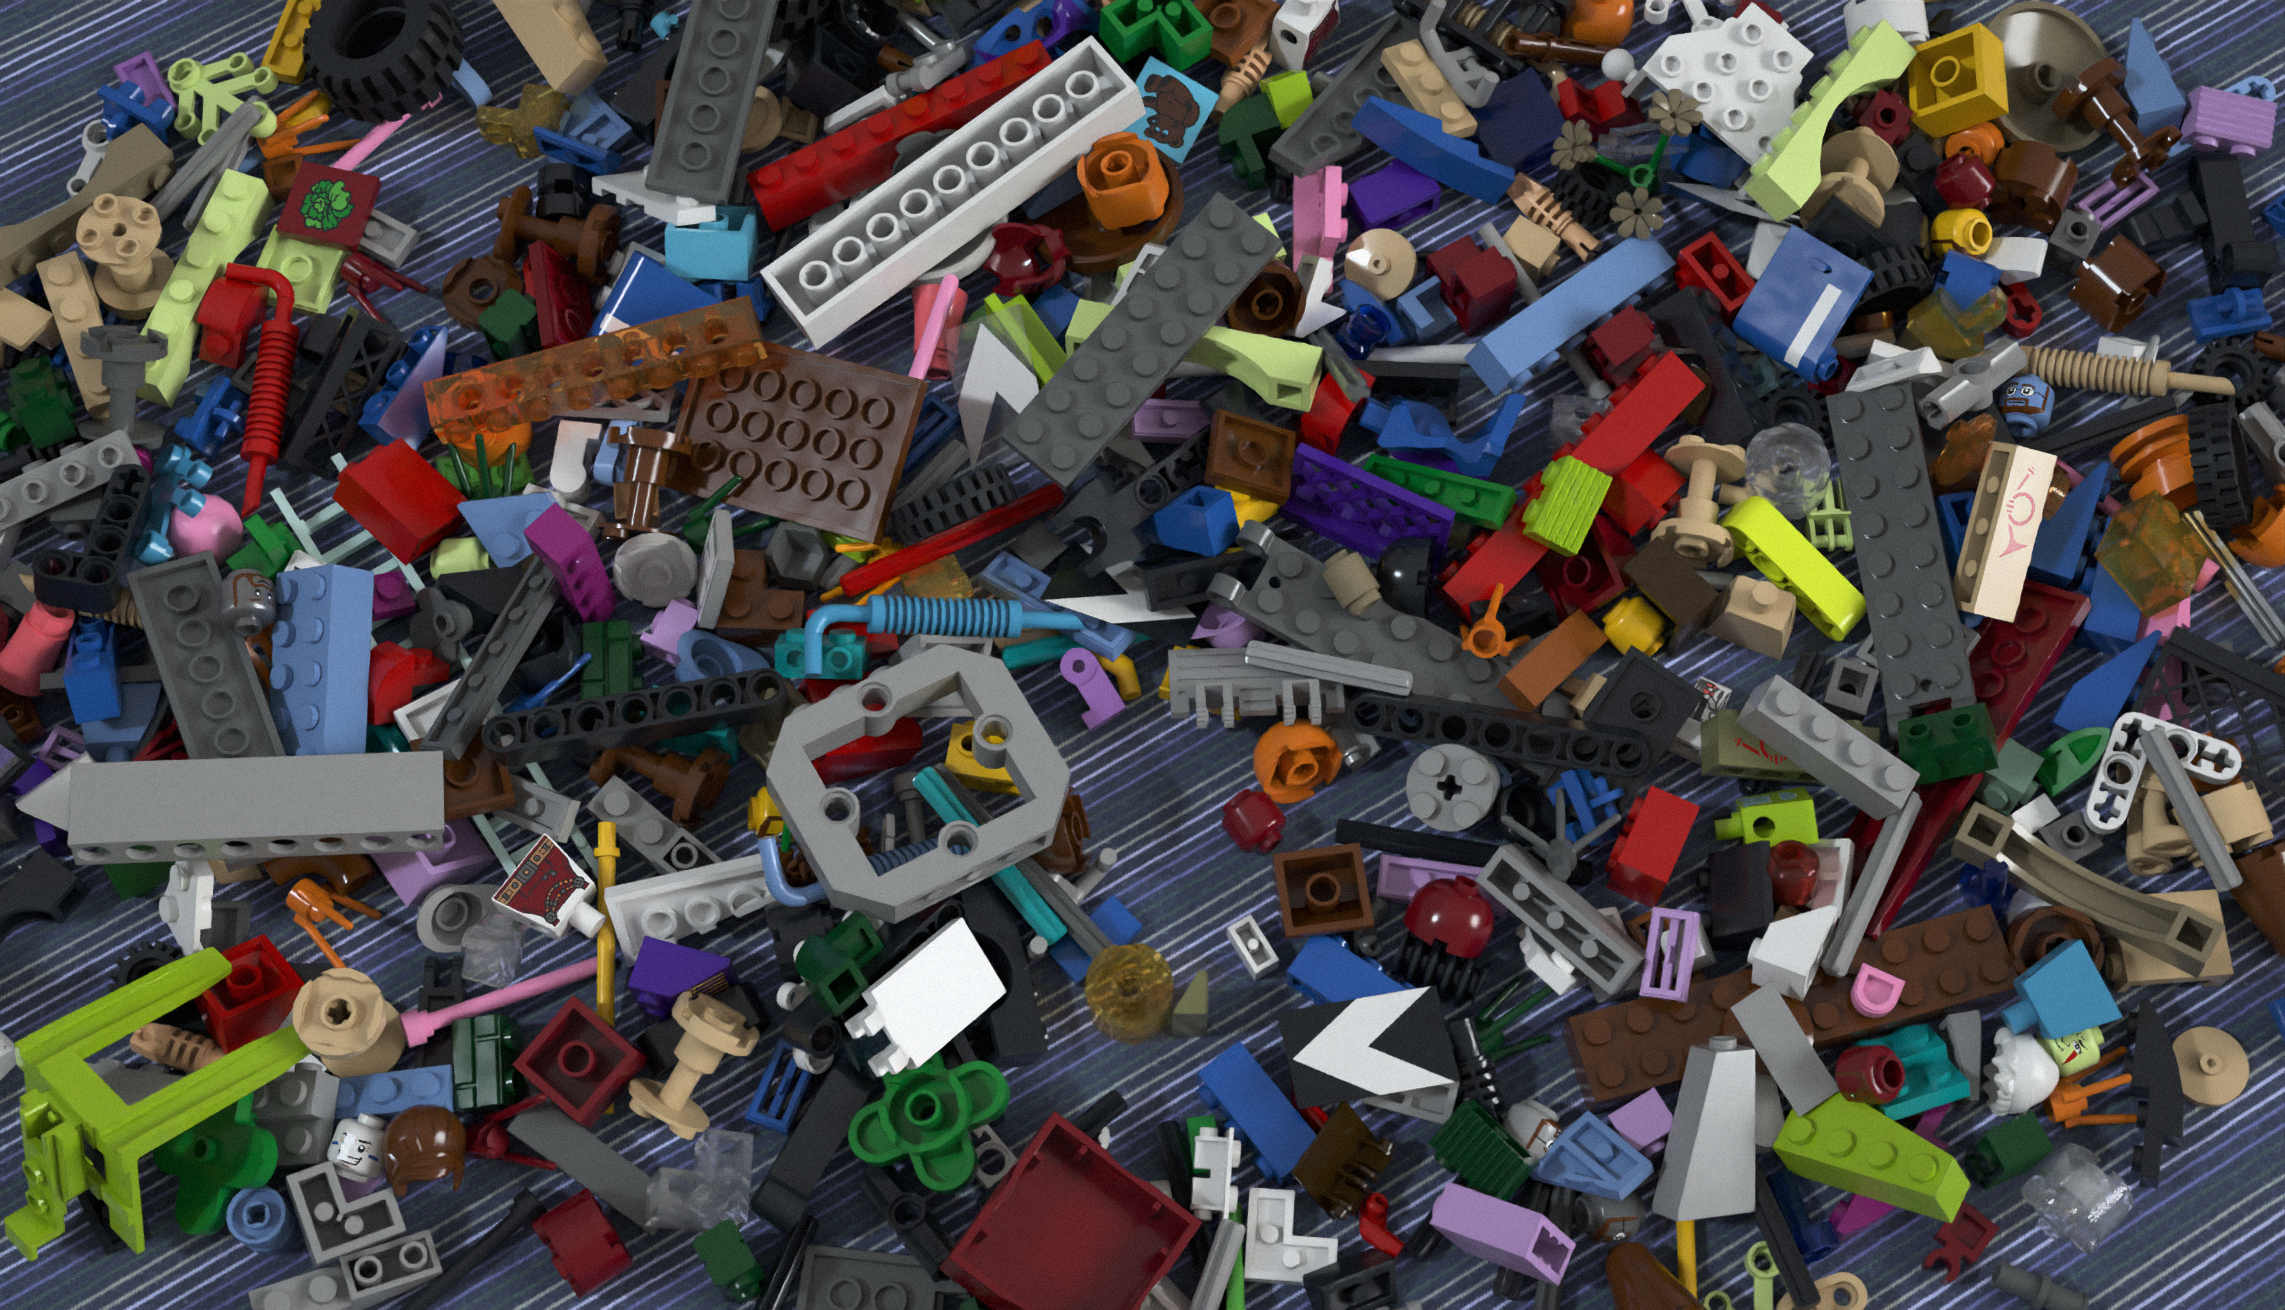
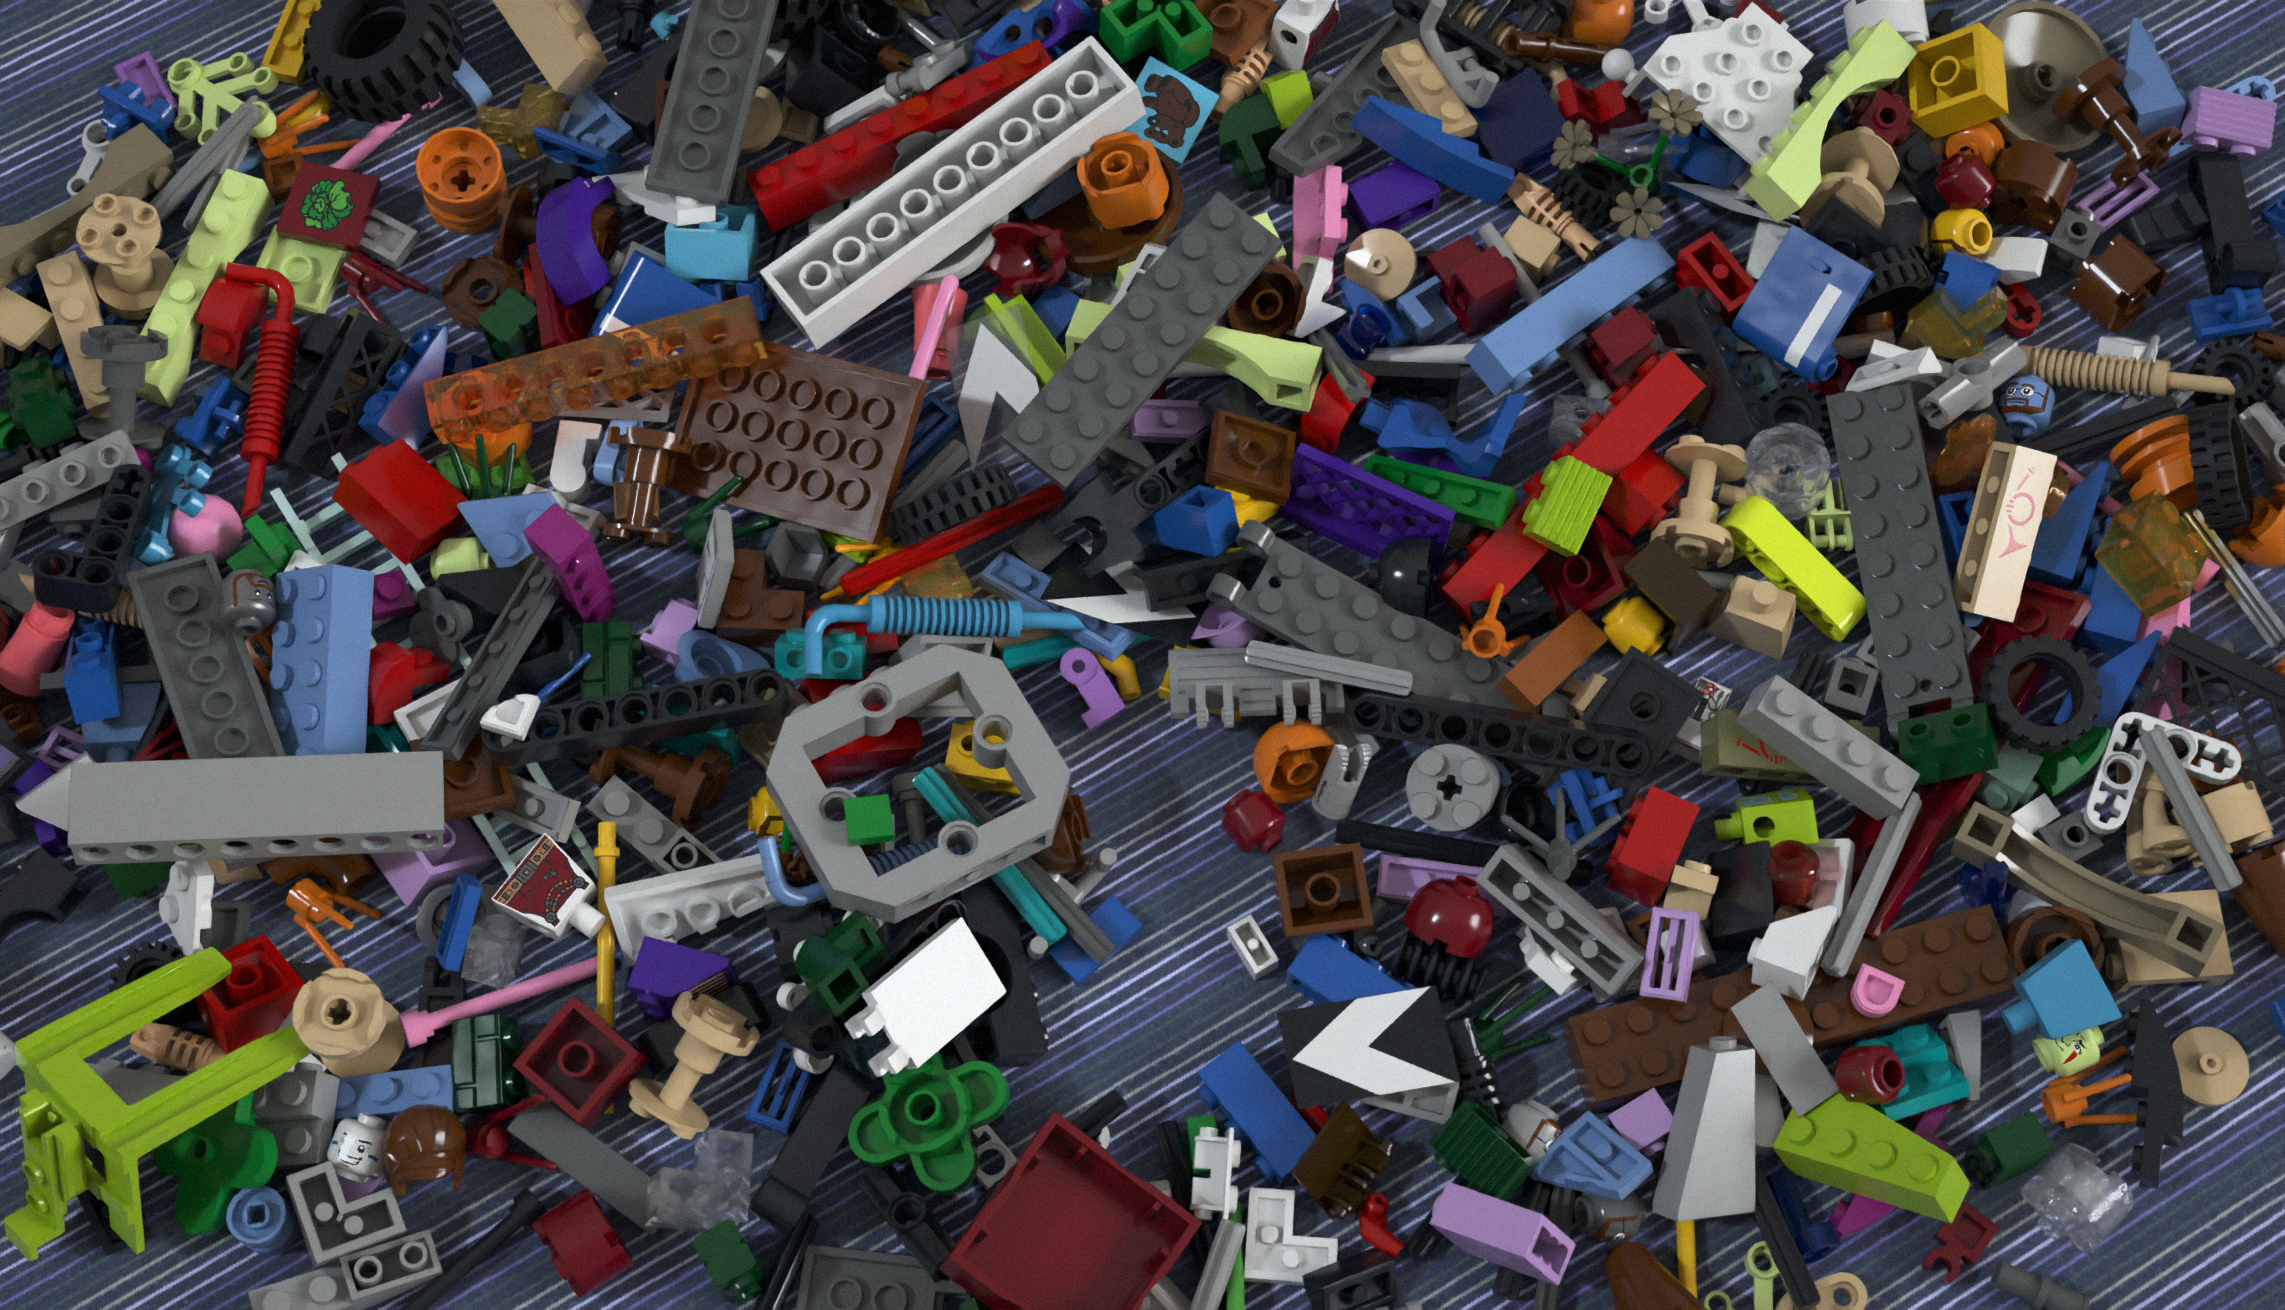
(457, 161): none -> orange wheel
(458, 921): none -> blue tile
(512, 716): none -> white tile
(567, 240): none -> dark purple arch
(655, 569): white tile -> none
(868, 820): none -> green tile
(1128, 968): clear yellow brick -> none
(1191, 1012): olive slope -> none
(1341, 780): none -> light grey hinge
(1351, 582): dark tan brick -> none
(1691, 888): none -> tan bracket
(2019, 1073): white hair -> none
(2069, 665): none -> black tyre

